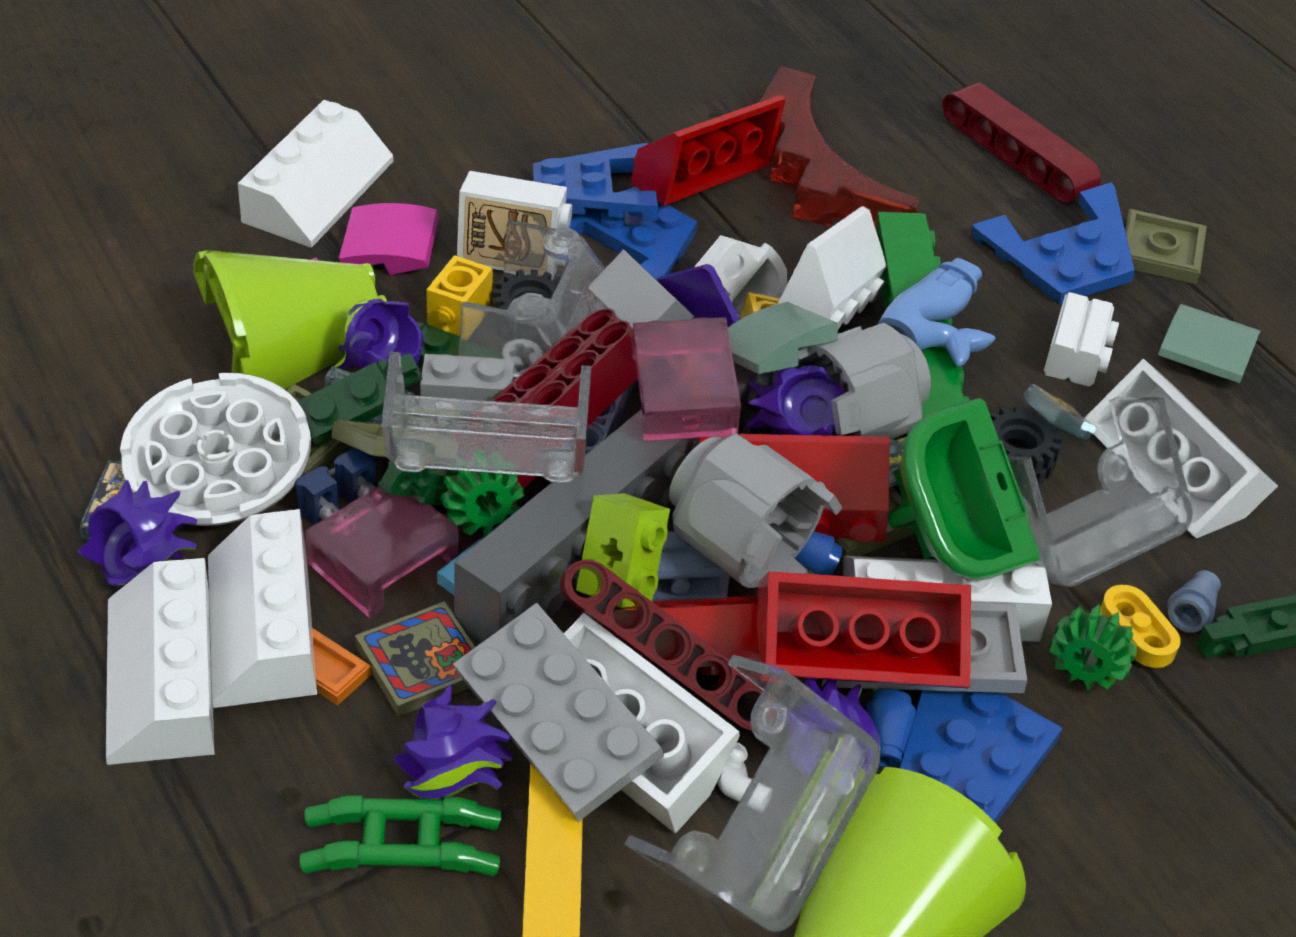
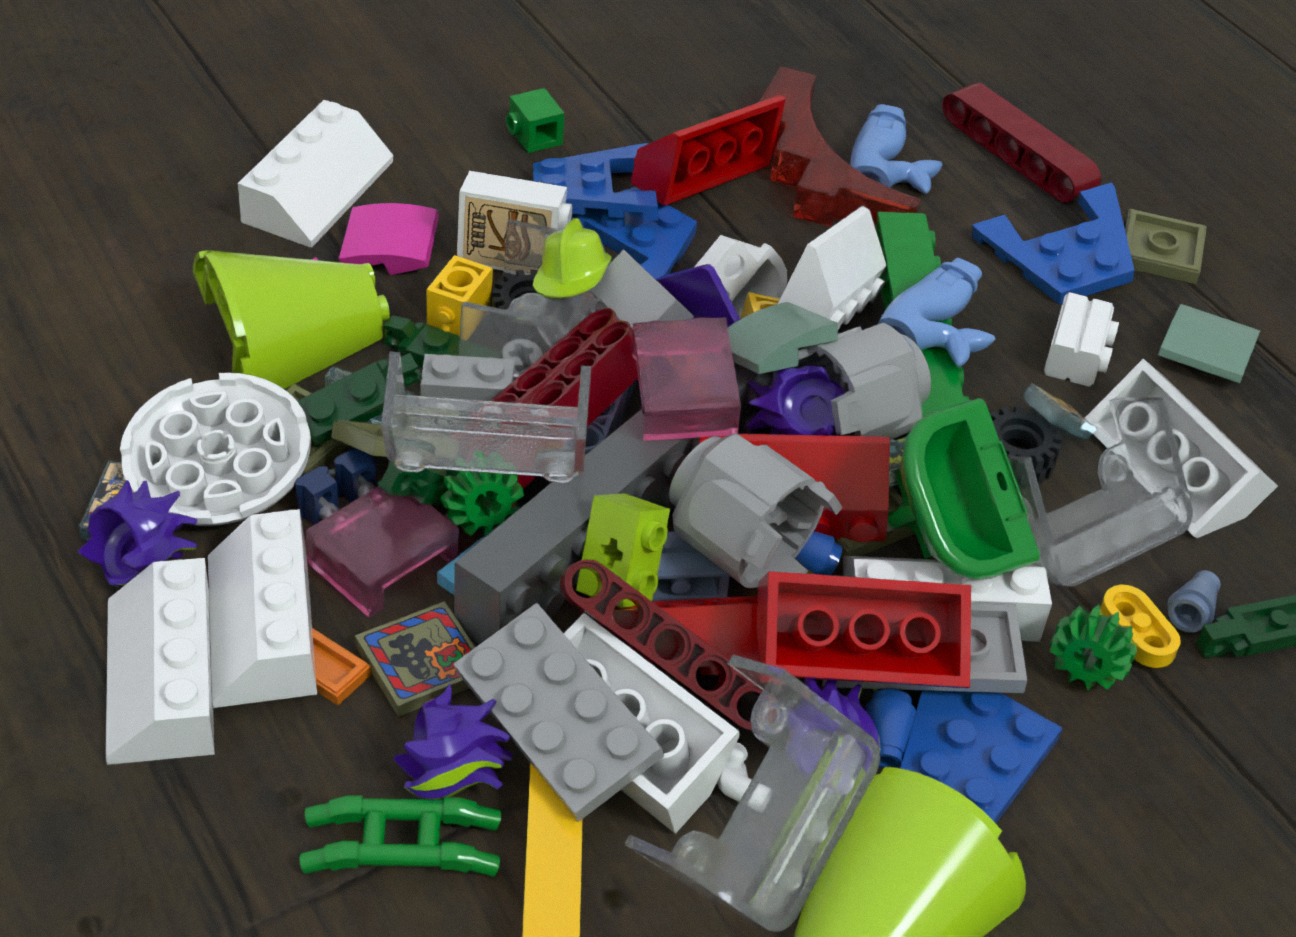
(375, 330): dark purple hair -> none
(535, 120): none -> green brick
(571, 262): none -> lime piece
(883, 140): none -> medium blue piece

